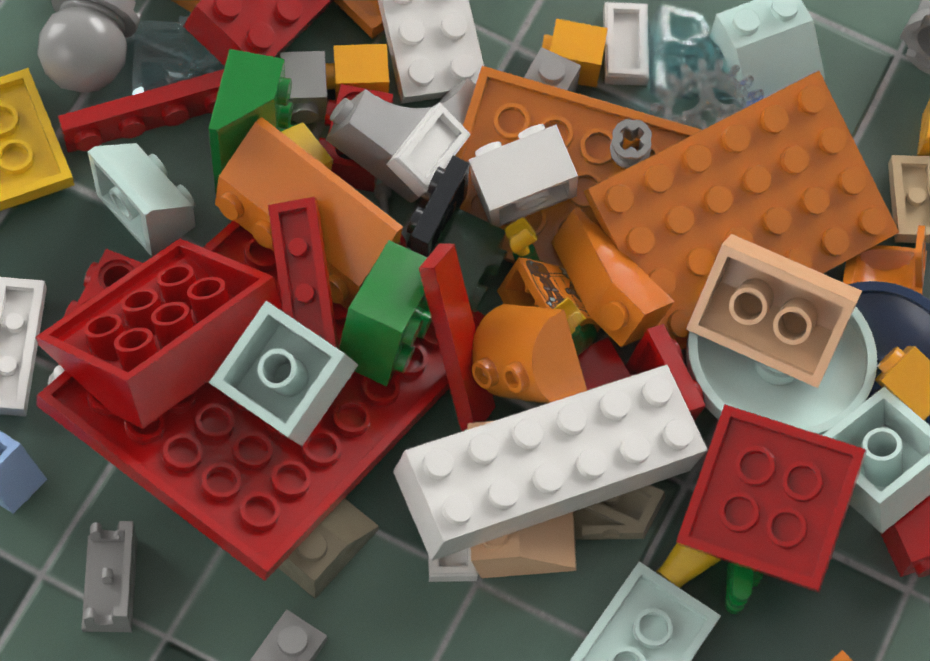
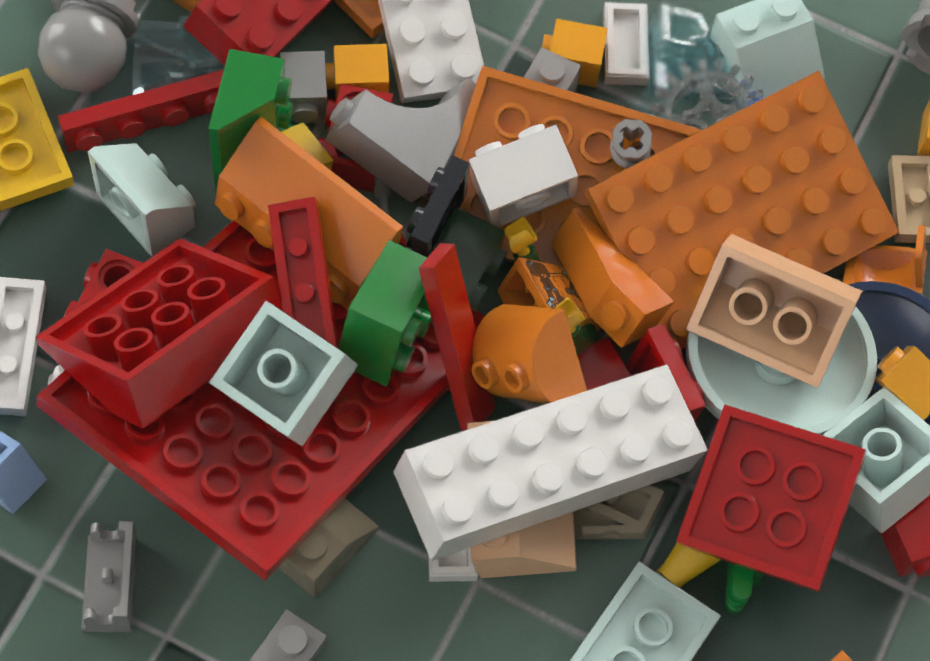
(427, 148): white tile -> none

